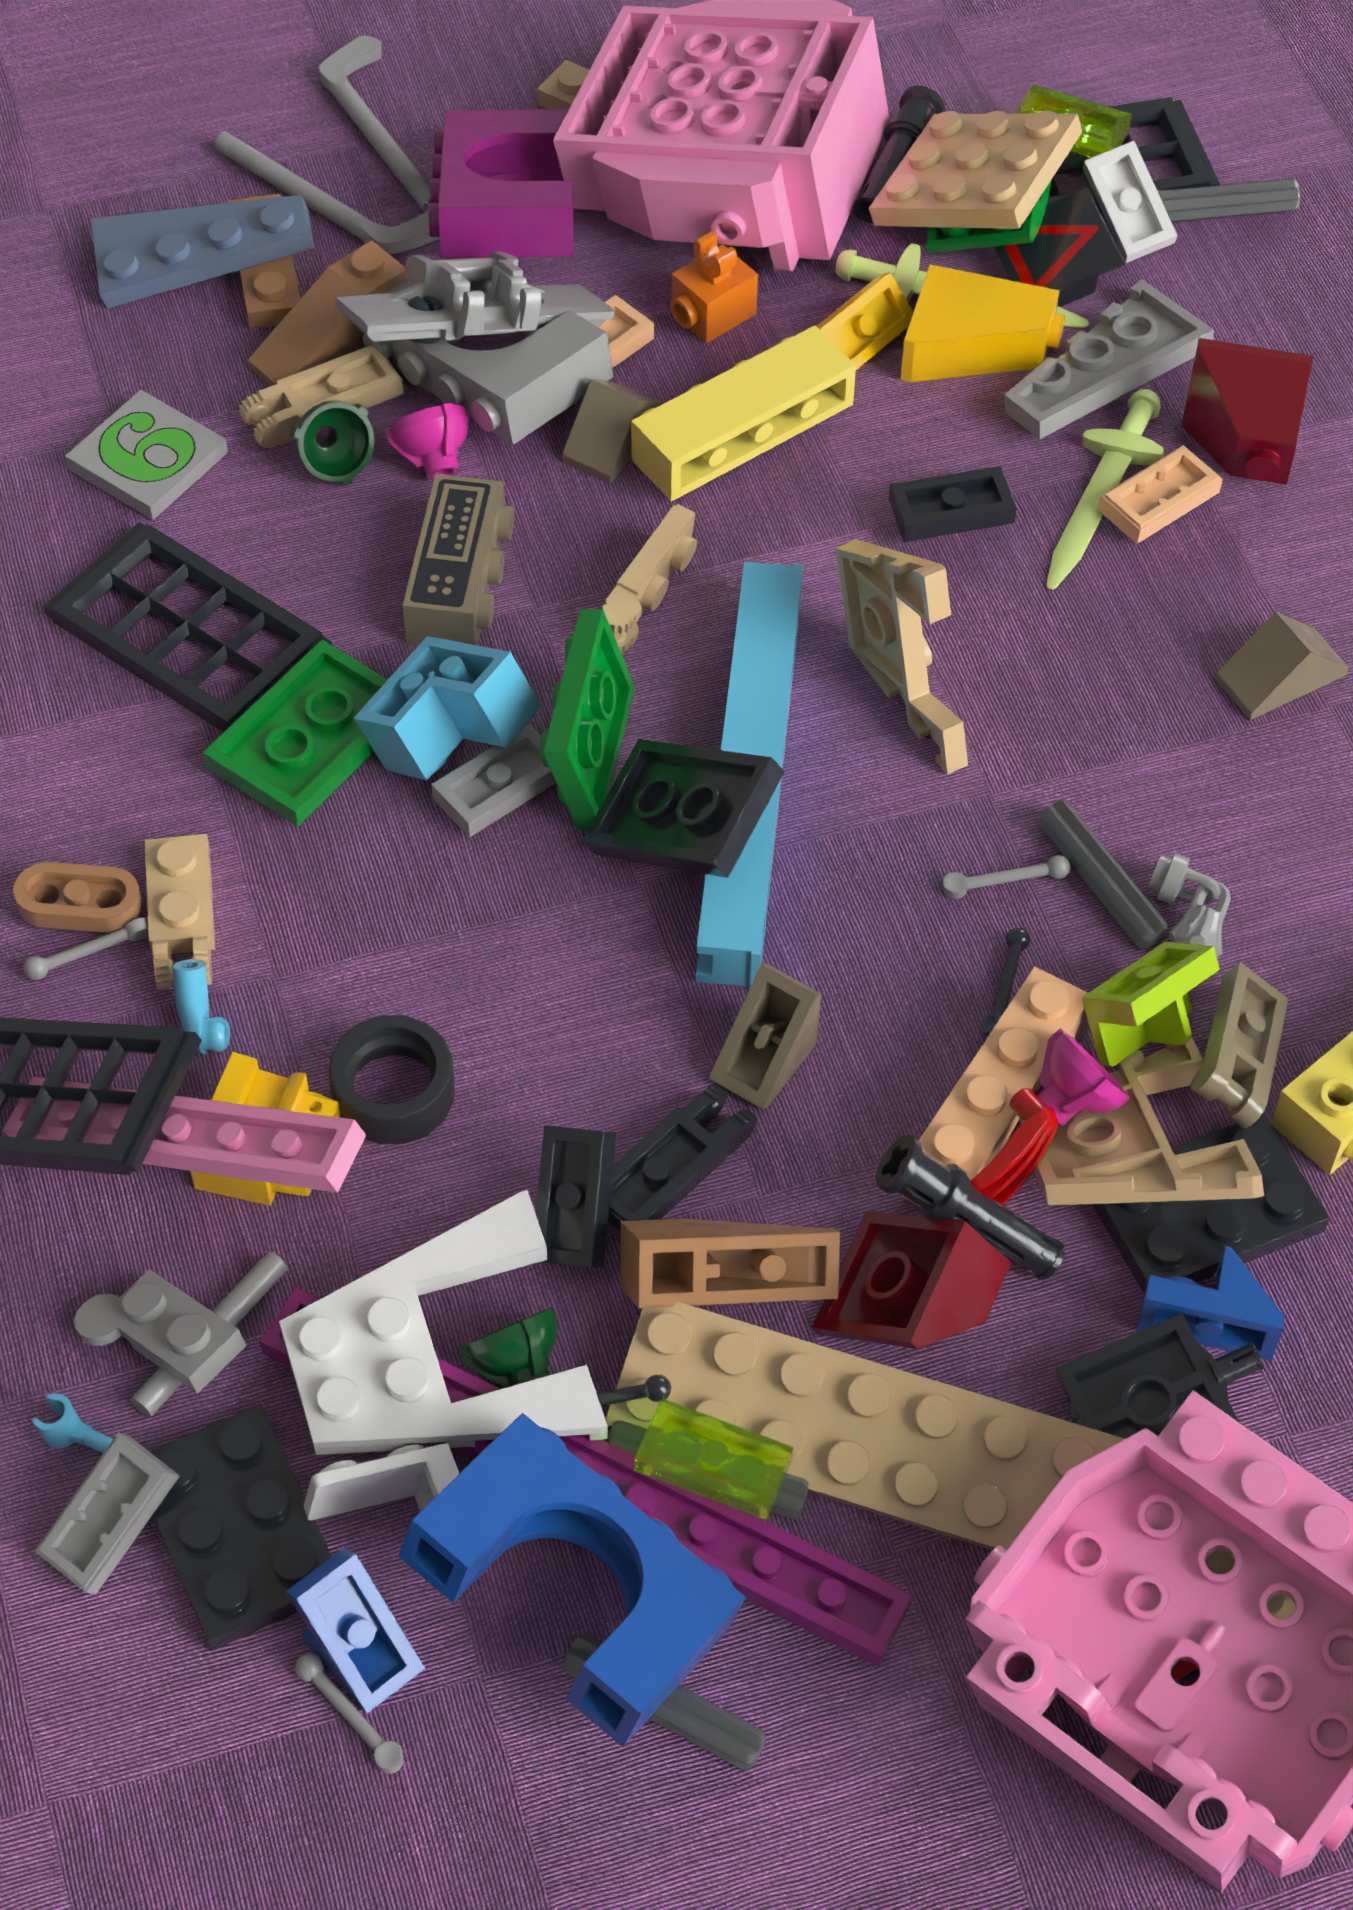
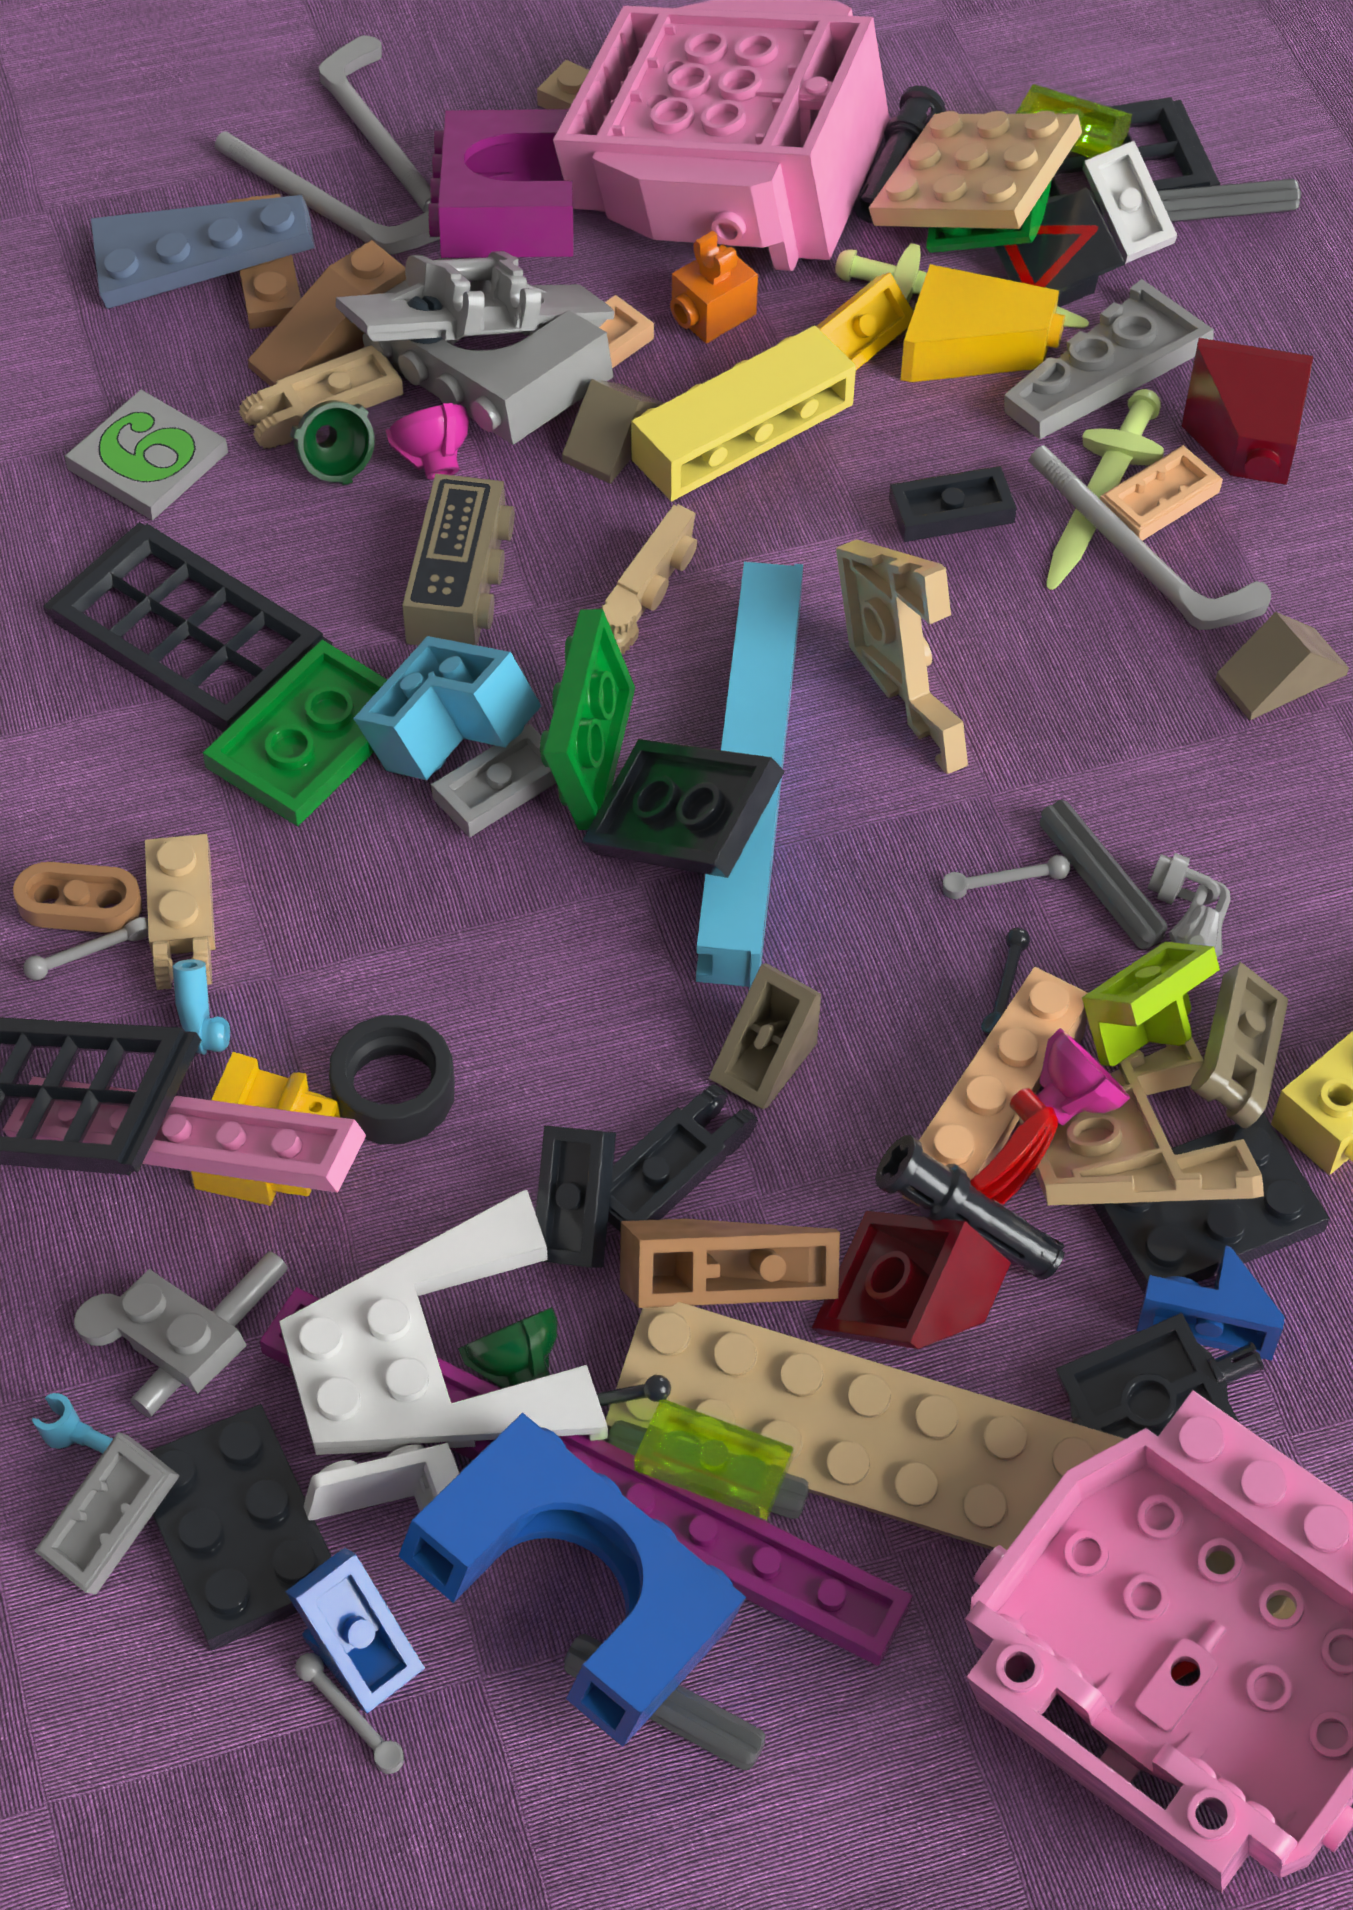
(1197, 609): none -> light grey piece

